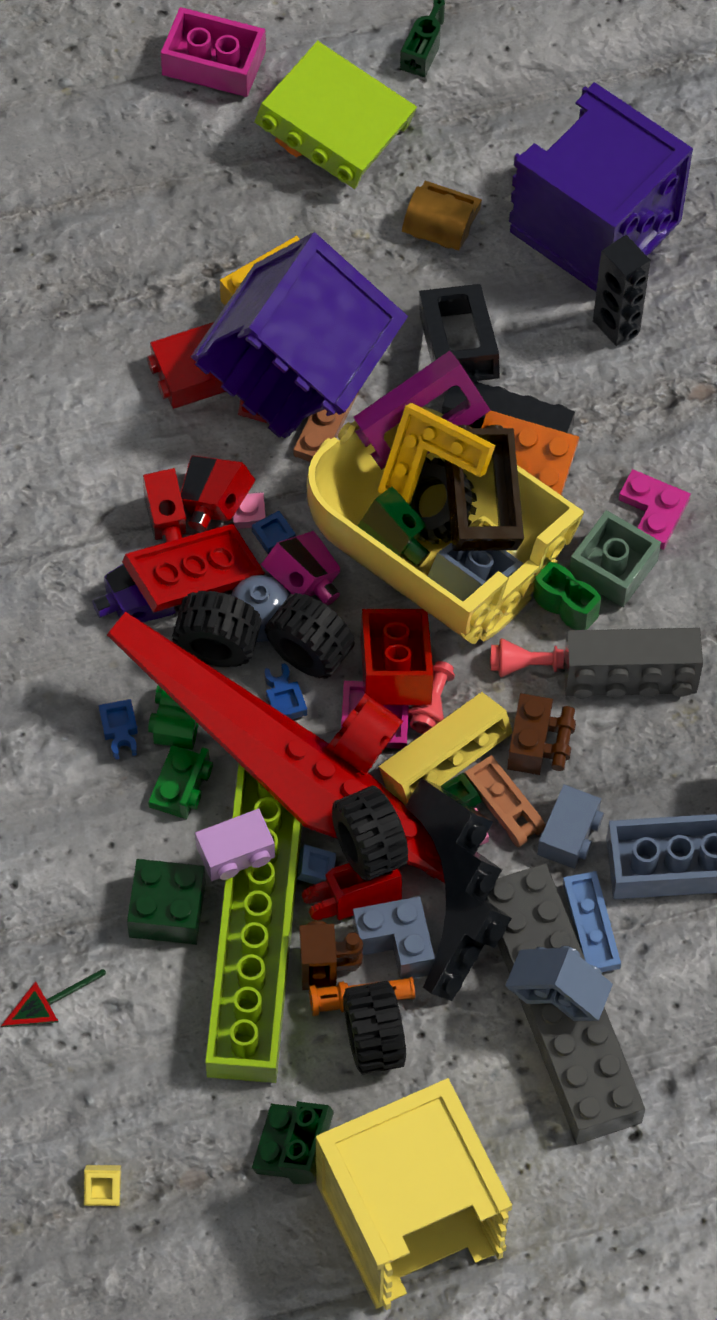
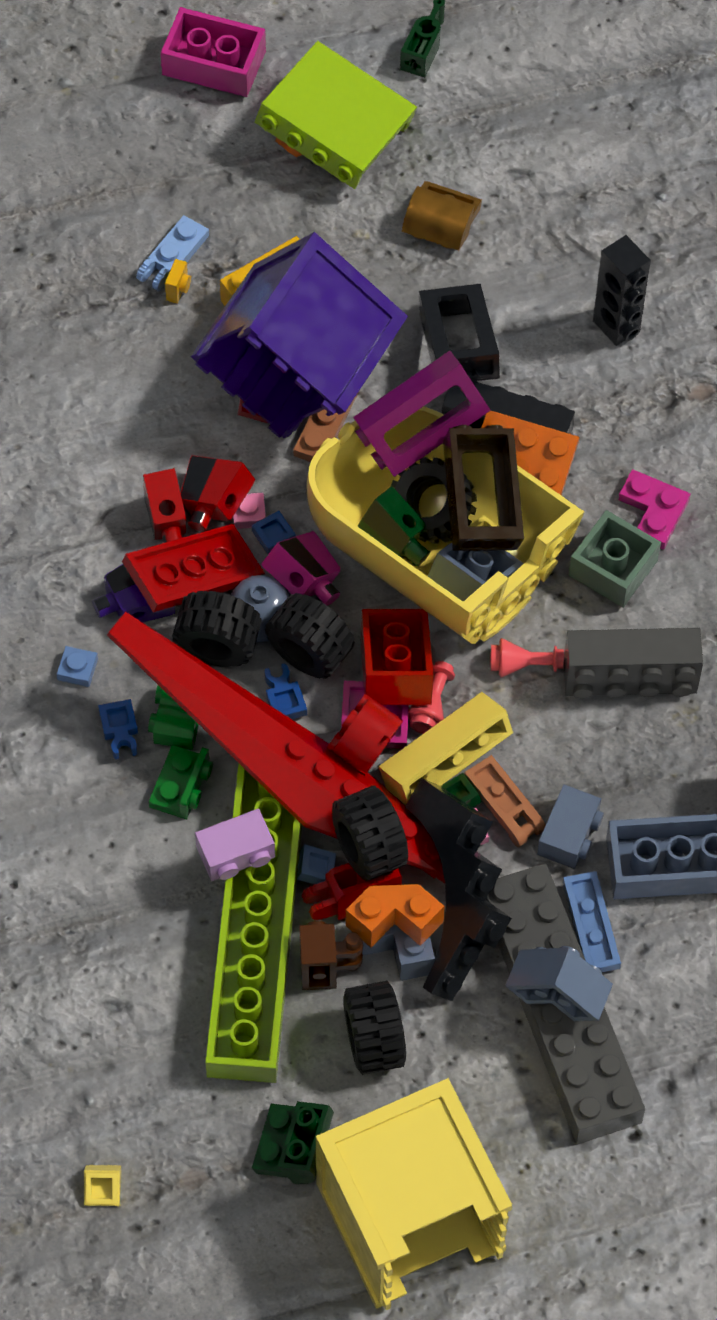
(36, 1008): piece -> none
(77, 666): none -> medium blue plate
(166, 901): dark green brick -> none
(177, 281): none -> yellow plate
(178, 244): none -> light blue hinge
(179, 376): red brick -> none
(332, 997): orange pin -> none
(404, 905): none -> orange brick
(425, 432): yellow plate -> none
(531, 731): reddish brown brick -> none
(563, 595): green brick -> none
(598, 183): dark purple container -> none

